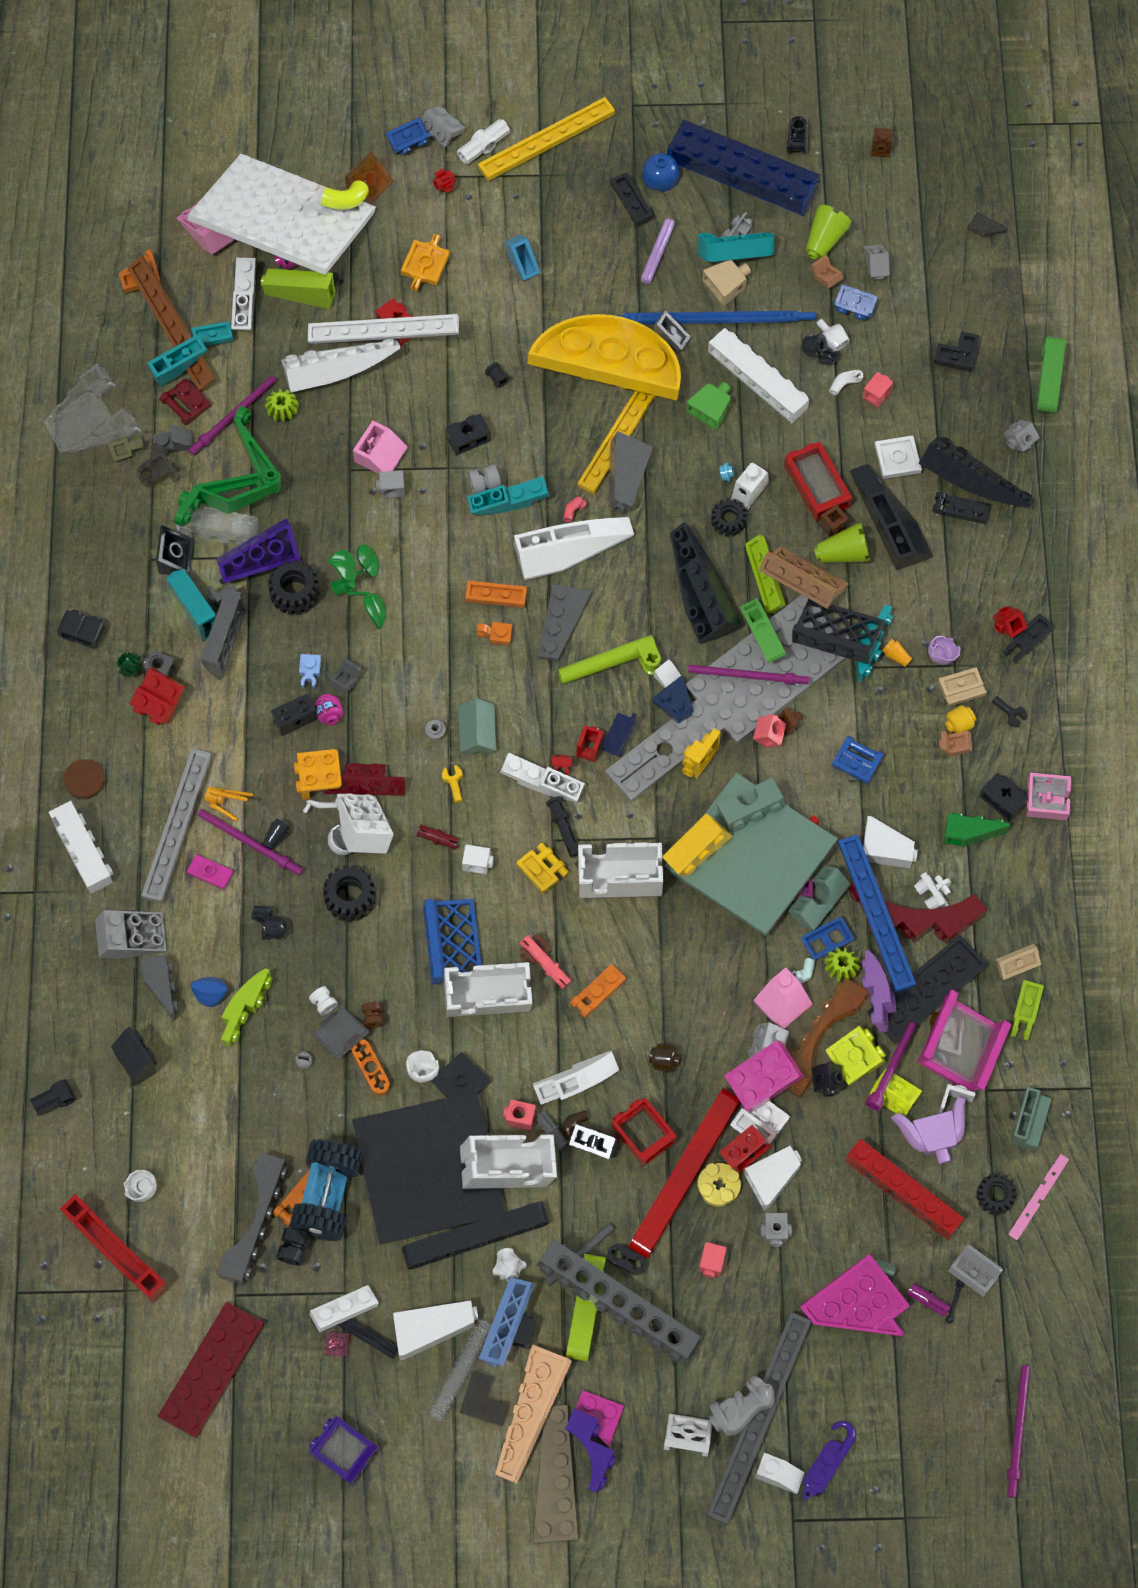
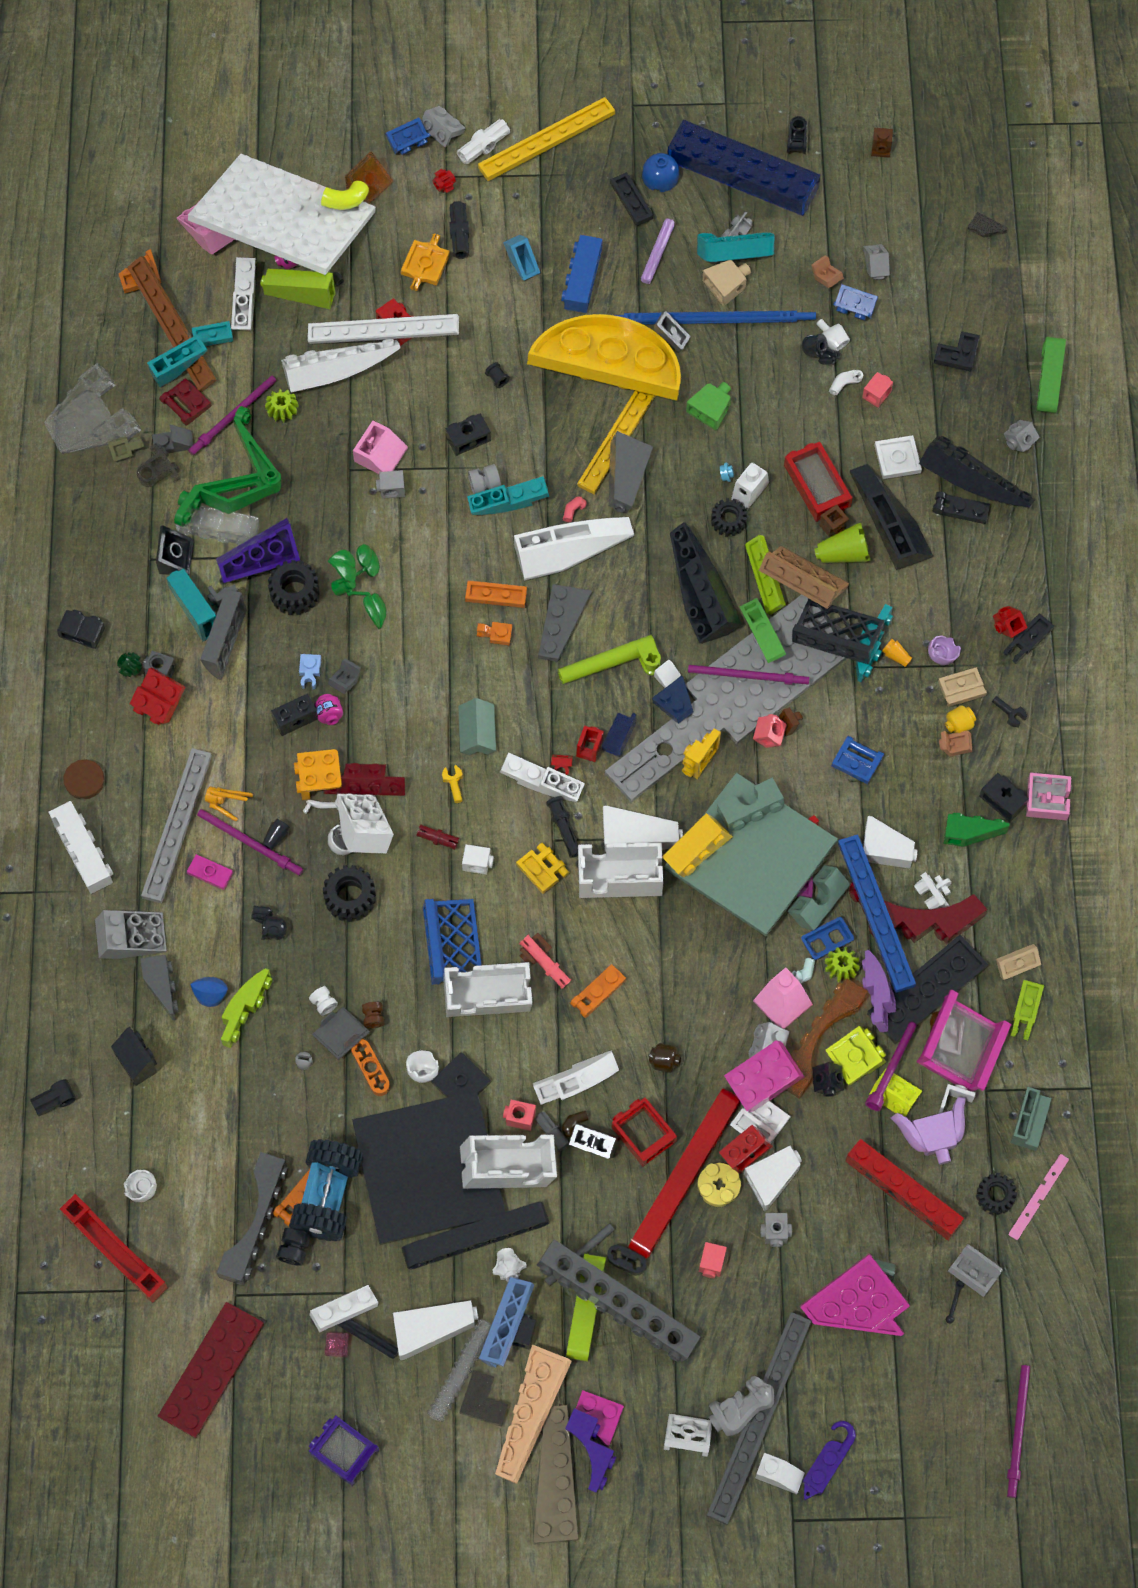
(435, 734): light grey plate -> none
(459, 229): none -> black piece
(583, 273): none -> blue brick
(634, 827): none -> white slope
(758, 375): white brick -> none
(826, 231): lime cone -> none
(928, 1300): magenta axle -> none

